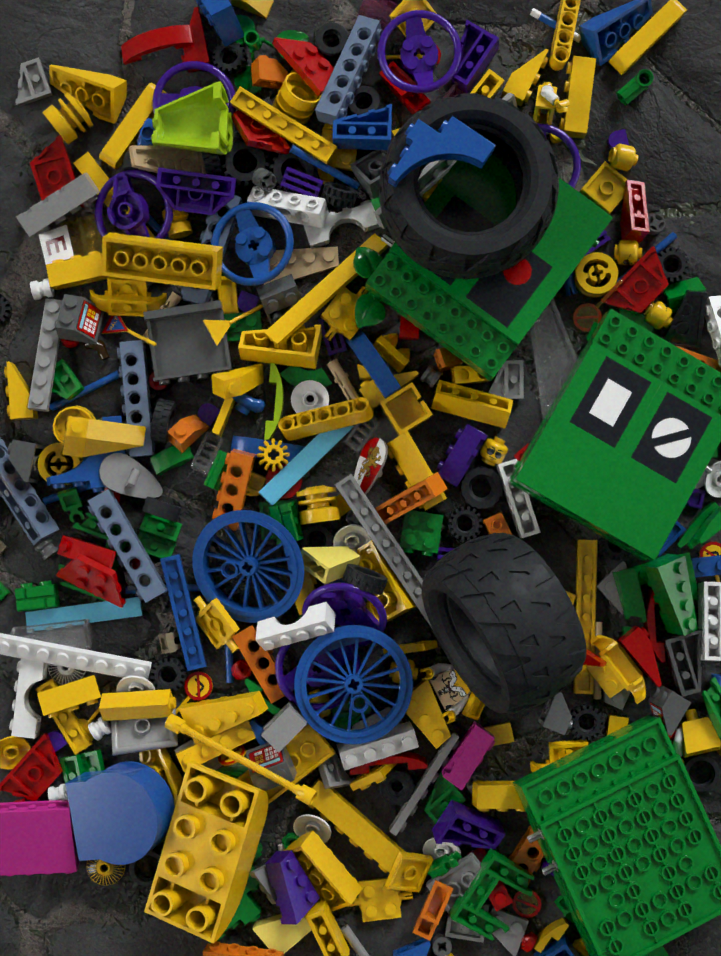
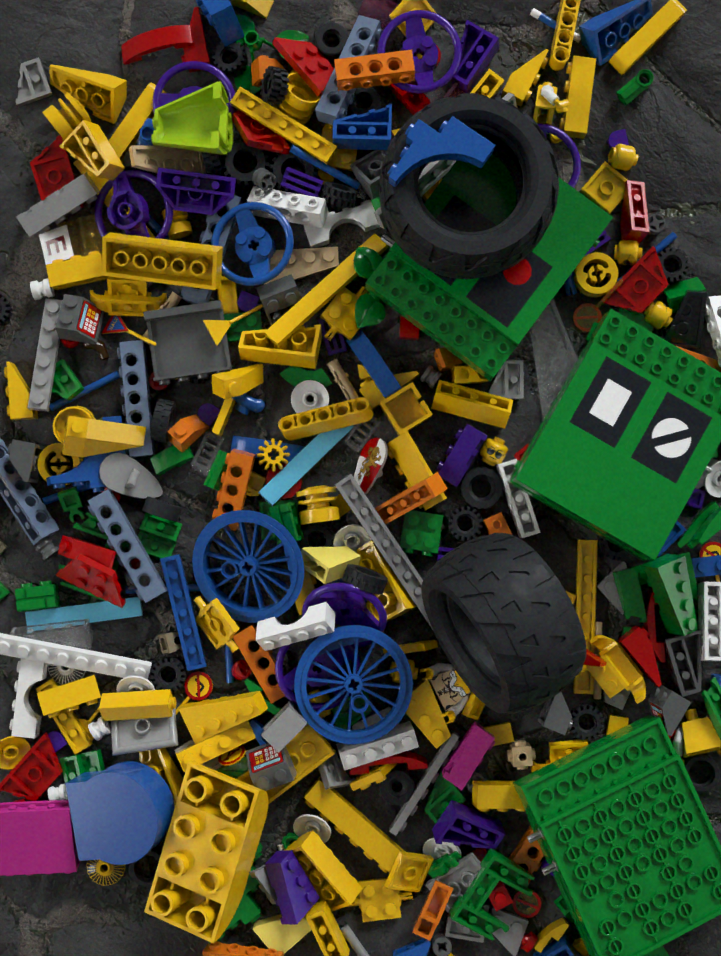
(93, 150): none -> yellow wedge
(271, 426): lime slope -> none
(274, 85): none -> black tyre
(303, 793): yellow hose -> none
(365, 66): none -> orange brick
(386, 348): yellow tile -> none
(518, 748): none -> tan brick

